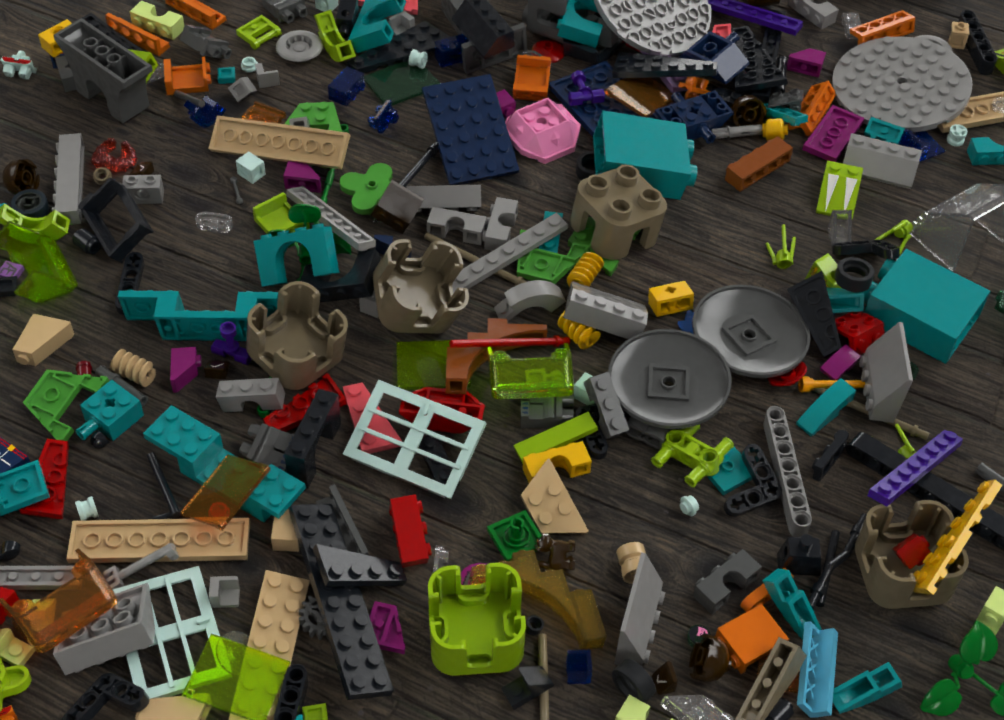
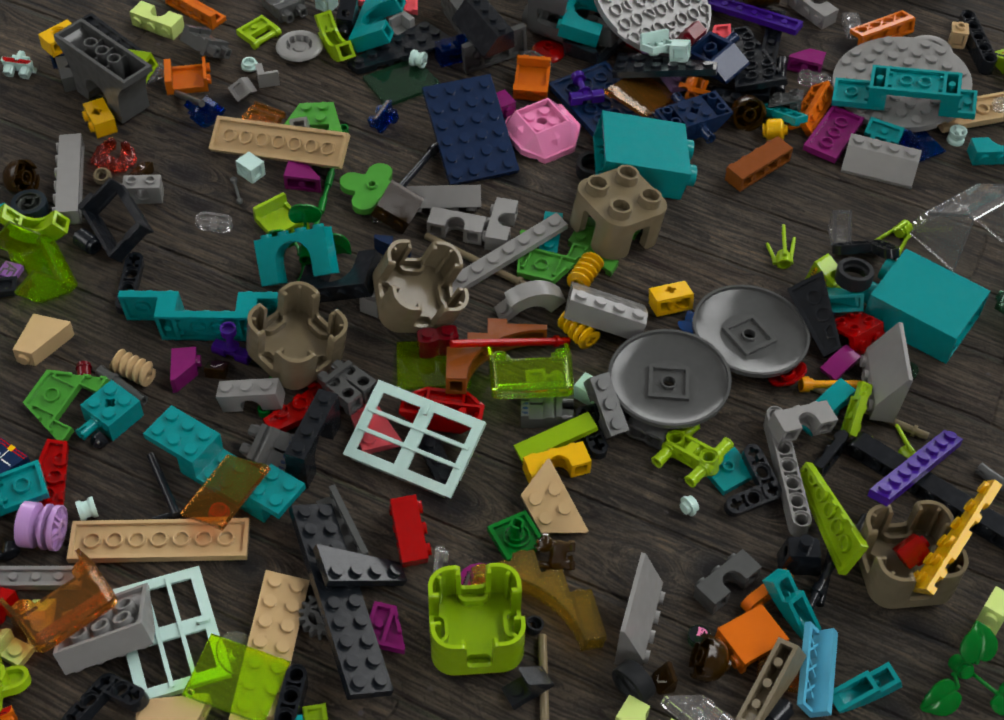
(40, 526): none -> lavender wheel
(99, 118): none -> yellow brick
(115, 576): light grey hinge -> none
(137, 35): orange fence -> none
(224, 591): light grey panel -> none
(226, 75): teal tile -> none
(283, 534): tan slope -> none
(340, 225): light grey plate -> none
(346, 86): clear blue brick -> none
(350, 384): none -> dark grey hips
(435, 341): none -> dark red brick
(578, 666): clear blue panel -> none
(628, 558): tan wheel -> none
(655, 42): none -> light aqua bracket
(680, 50): none -> light aqua brick
(693, 32): none -> brick
(738, 131): light grey axle -> none
(788, 423): none -> light grey arch
(809, 78): none -> clear plate
(834, 524): none -> lime wing
(839, 188): lime slope -> none
(857, 408): none -> lime hinge
(908, 83): none -> teal bracket

